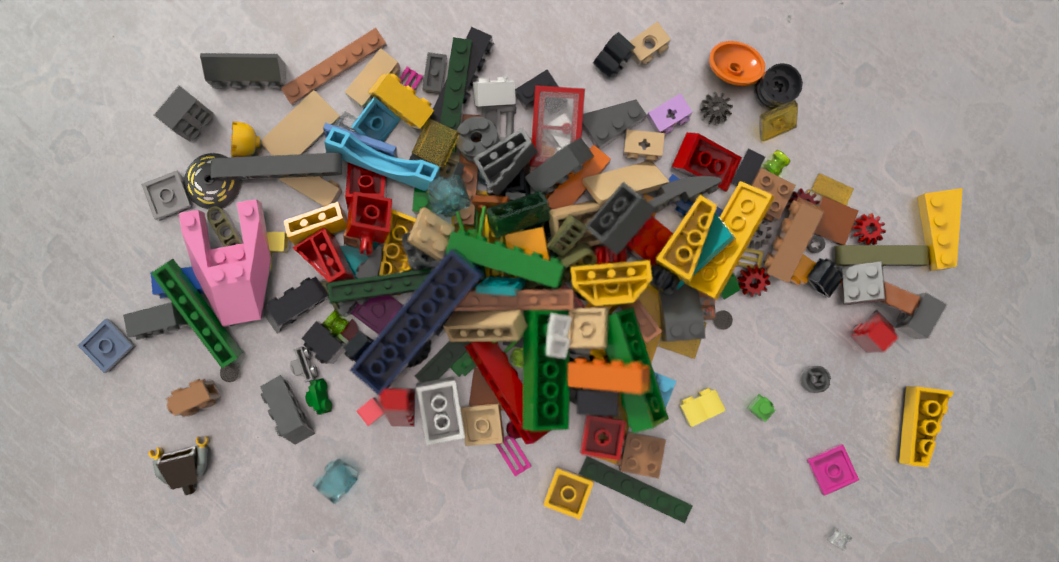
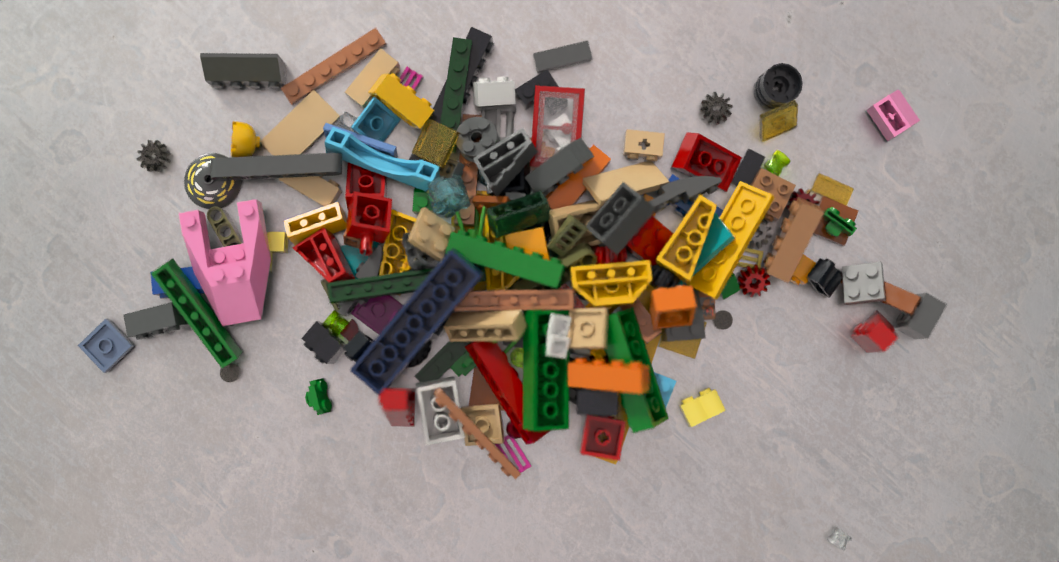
(147, 152): none -> clear smoke gear
(166, 195): light grey plate -> none
(181, 467): dark brown torso -> none
(183, 114): dark grey brick -> none
(190, 399): medium nougat brick -> none
(285, 410): dark grey wedge -> none
(295, 303): black wedge -> none
(302, 364): light grey piece -> none
(337, 480): clear light blue brick -> none
(370, 411): coral piece -> none
(434, 72): dark grey plate -> none
(481, 439): none -> nougat plate
(501, 285): teal tile -> none
(562, 56): none -> dark grey tile
(568, 493): yellow brick -> none
(612, 122): dark grey wedge -> none
(614, 55): black brick -> none
(635, 489): dark green plate -> none
(642, 454): medium nougat brick -> none
(654, 34): tan brick -> none
(672, 307): none -> orange brick
(675, 106): lavender brick -> none
(736, 63): orange dish -> none
(761, 408): bright green brick -> none
(807, 379): dark grey wheel -> none
(814, 249): dark grey bush -> none
(833, 469): dark pink tile -> none
(837, 224): none -> green piece
(874, 224): red gear -> none
(888, 254): olive beam -> none
(893, 115): none -> bright pink slope
(922, 423): yellow wedge -> none
(941, 226): yellow wedge -> none

